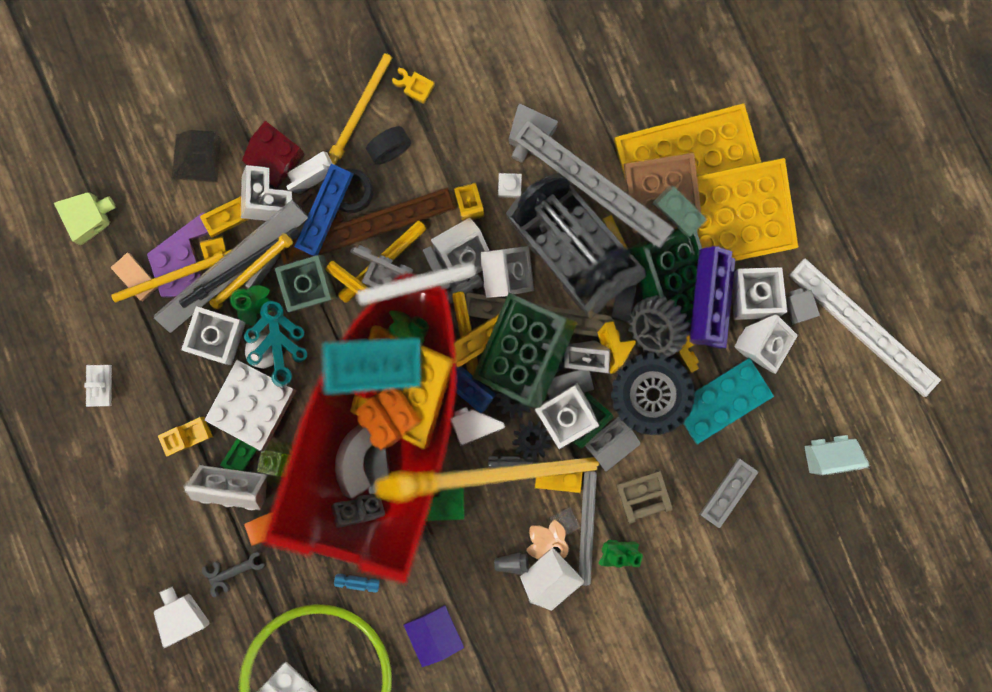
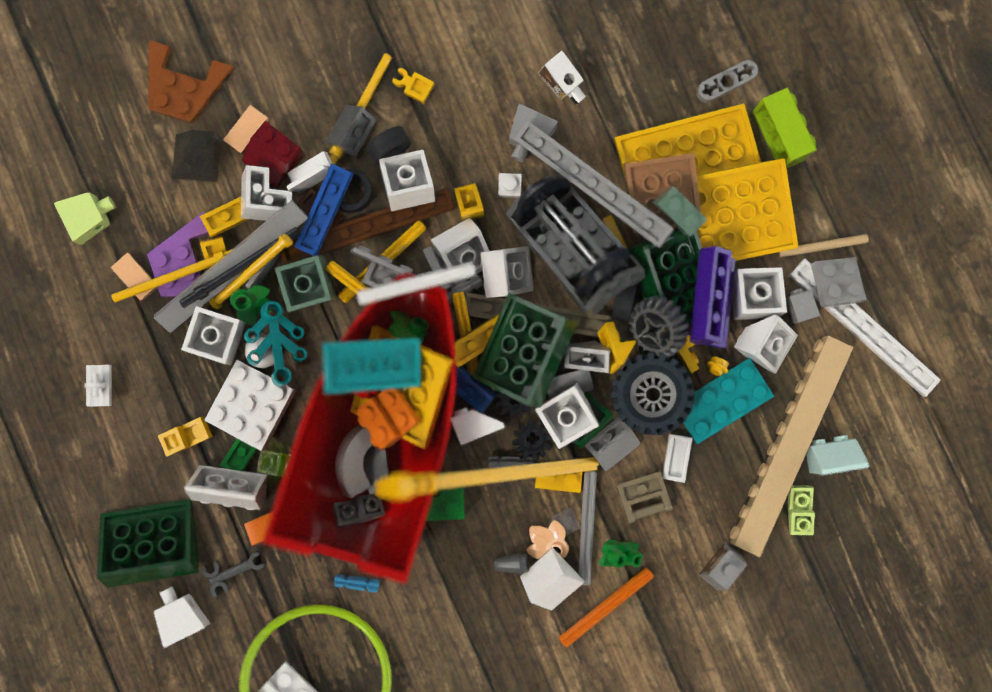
(147, 544): none -> dark green slope
(179, 94): none -> dark orange wing
(244, 129): none -> light nougat tile
(351, 129): none -> dark grey panel
(407, 180): none -> white brick
(433, 636): dark purple slope -> none
(557, 71): none -> white torso
(606, 607): none -> orange axle
(676, 458): none -> white tile
(717, 366): none -> yellow plate
(723, 567): none -> light grey torso
(728, 493): light grey plate -> none
(744, 79): none -> light grey beam
(784, 128): none -> lime brick
(790, 445): none -> tan brick
(800, 511): none -> yellowish green slope
(825, 245): none -> tan bar
(838, 282): none -> light grey plate

